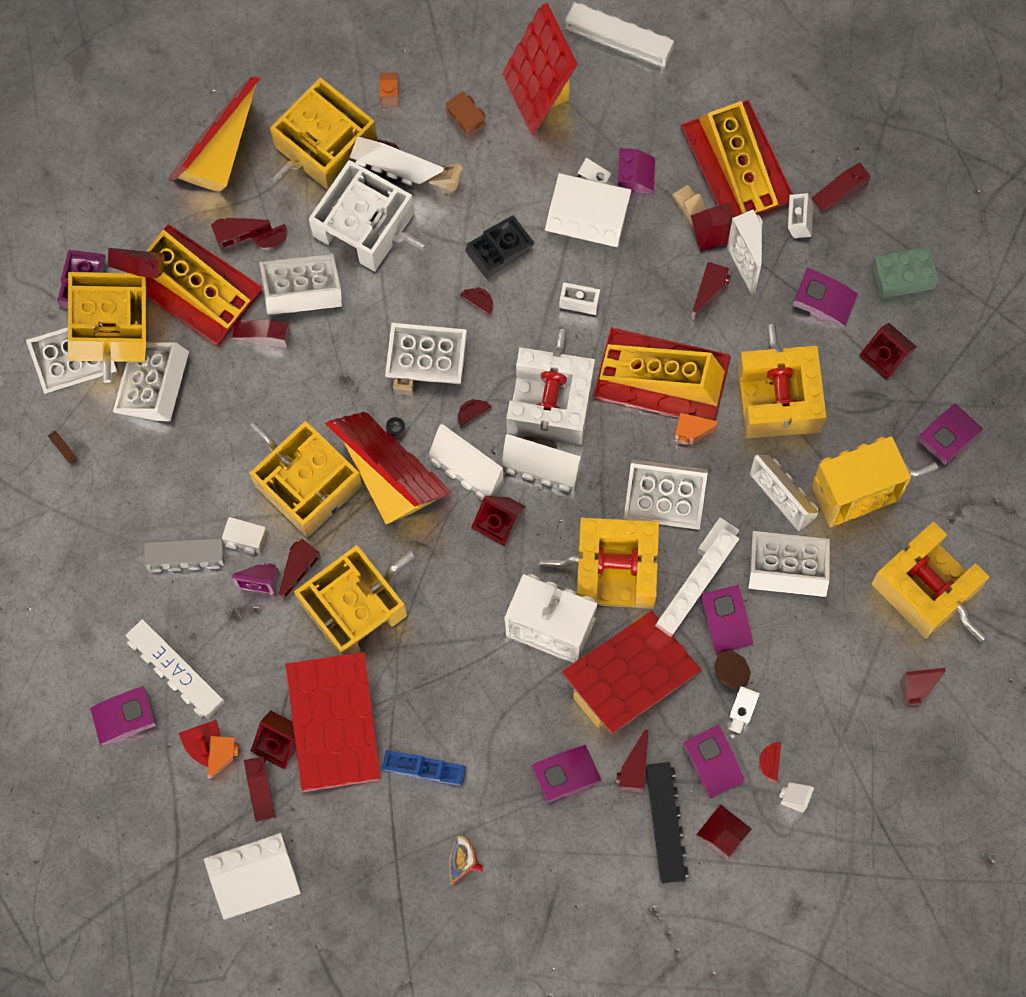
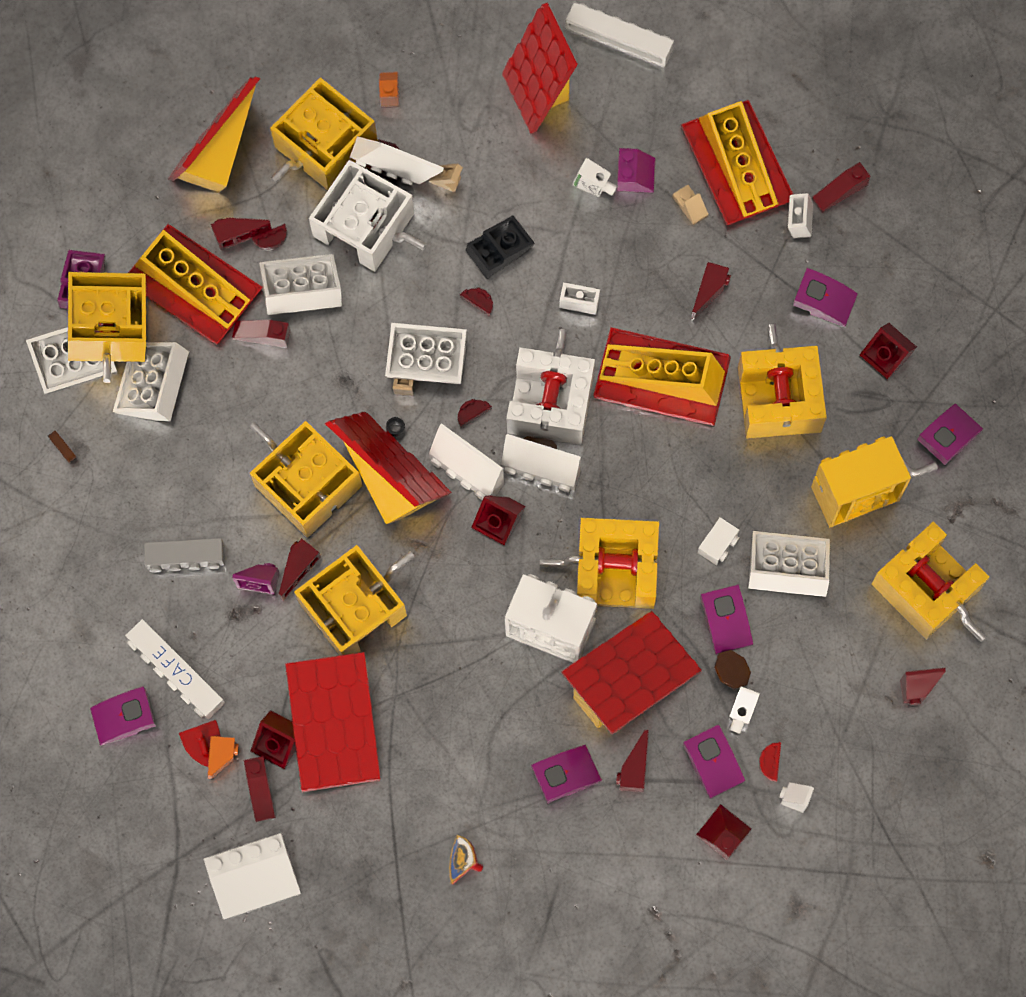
(136, 262): dark red slope -> none
(244, 536): white brick -> none
(424, 768): blue slope -> none
(465, 113): dark orange brick -> none
(588, 210): white slope -> none
(665, 494): white slope -> none
(665, 824): black brick -> none
(693, 428): orange slope -> none
(697, 582): white brick -> none
(712, 227): dark red slope -> none
(746, 247): white slope -> none
(783, 492): white slope -> none
(904, 272): sand green brick -> none

